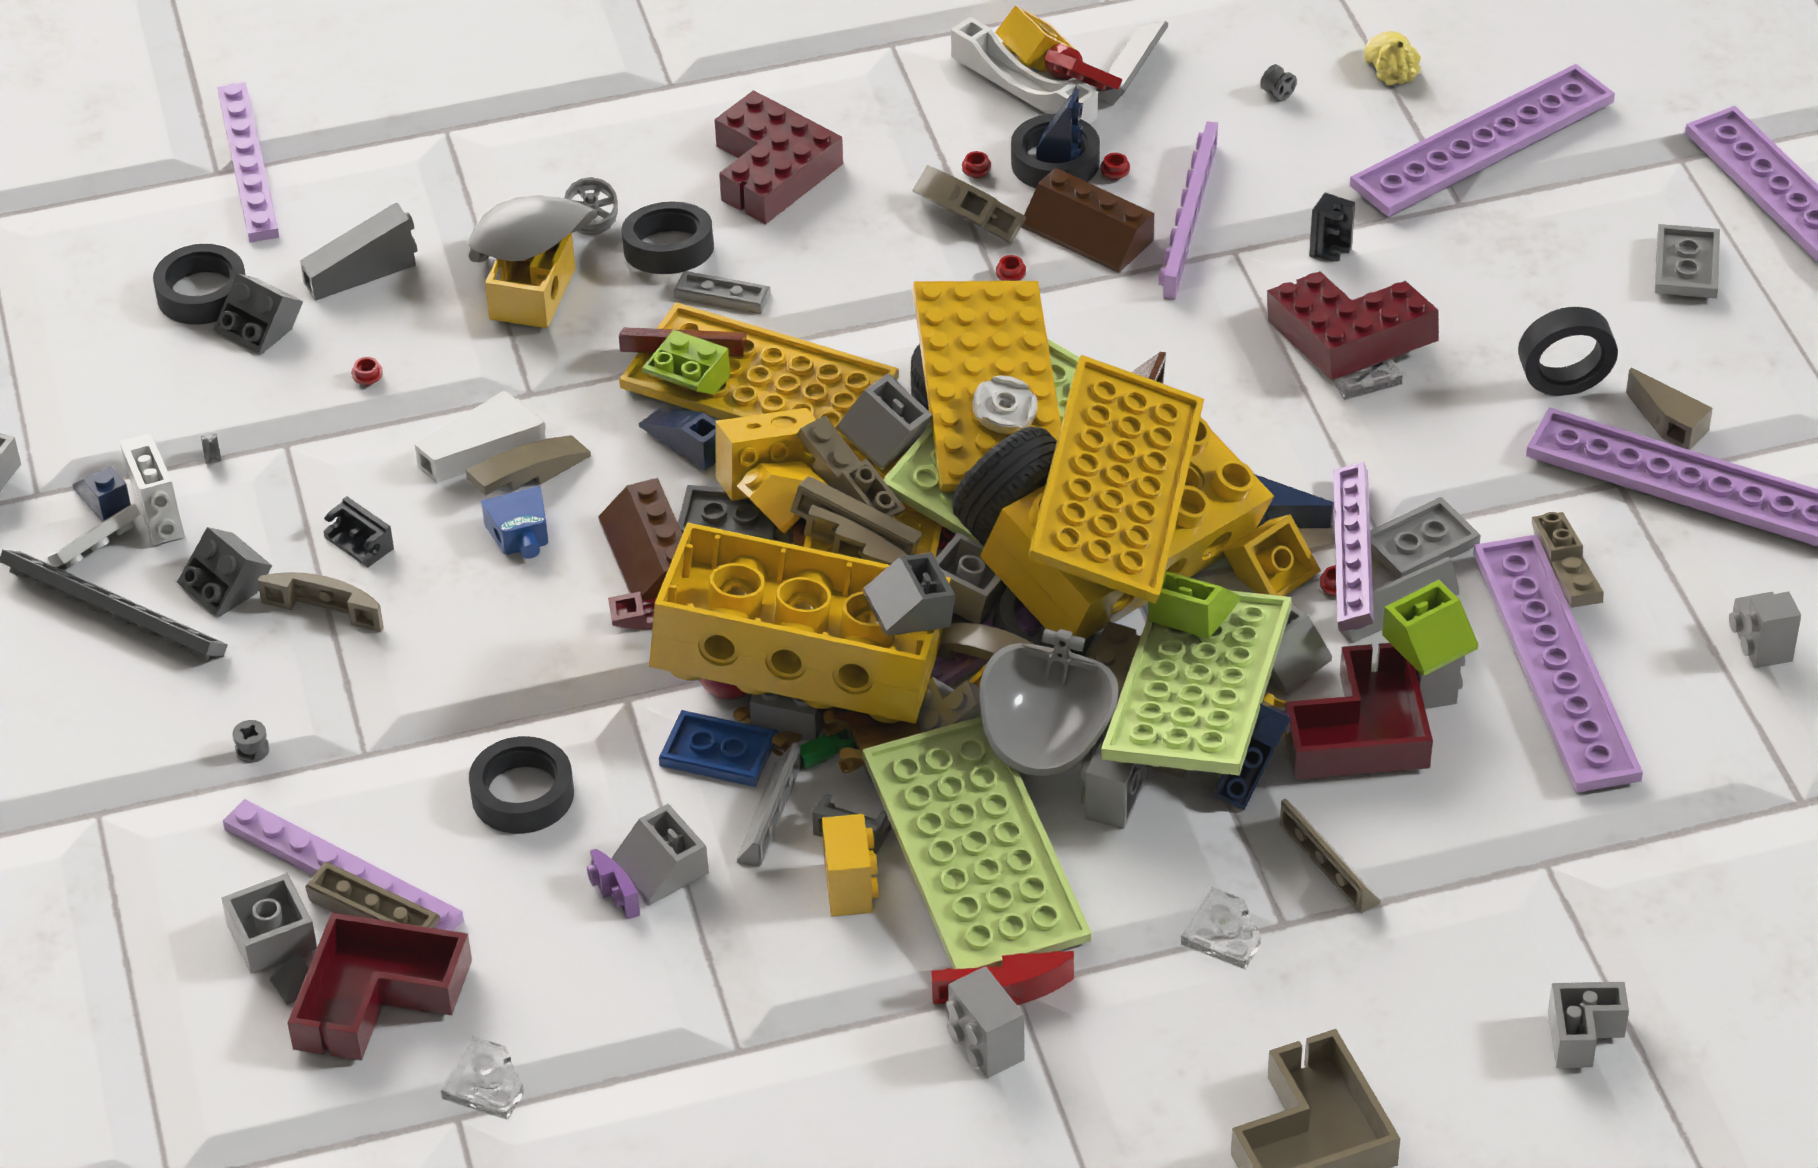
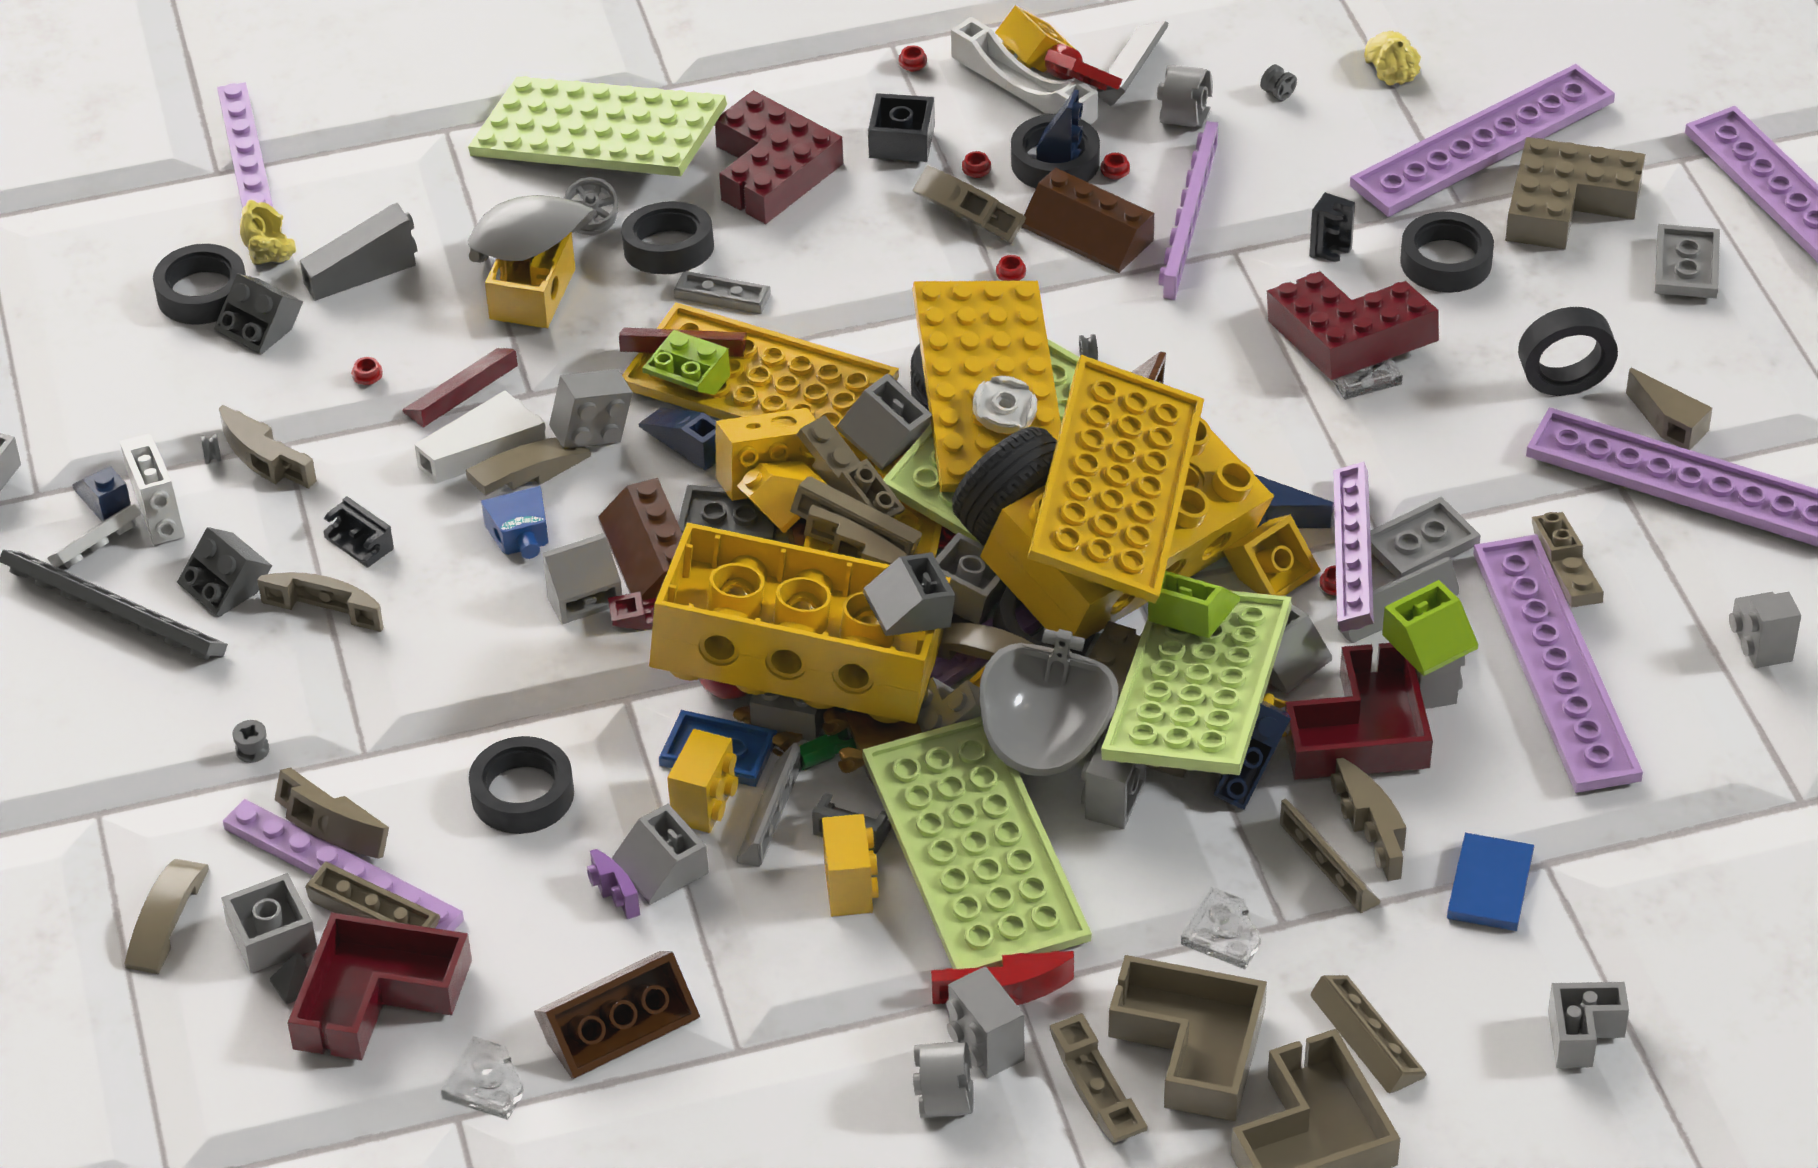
(160, 914): none -> dark tan slope
(261, 453): none -> dark tan slope
(263, 234): none -> light yellow hair
(330, 818): none -> dark tan slope
(462, 386): none -> dark red slope
(581, 578): none -> light grey slope
(590, 408): none -> light grey brick
(598, 126): none -> yellowish green plate
(617, 1013): none -> reddish brown slope
(703, 779): none -> yellow brick
(901, 127): none -> black brick
(912, 58): none -> red plate
(943, 1079): none -> light grey brick
(1088, 346): none -> dark grey bush
(1094, 1080): none -> dark tan slope
(1185, 96): none -> light grey brick
(1206, 1021): none -> dark tan piece
(1366, 1032): none -> dark tan slope
(1373, 813): none -> dark tan slope
(1443, 276): none -> black tyre
(1490, 881): none -> blue tile
(1569, 178): none -> dark tan piece

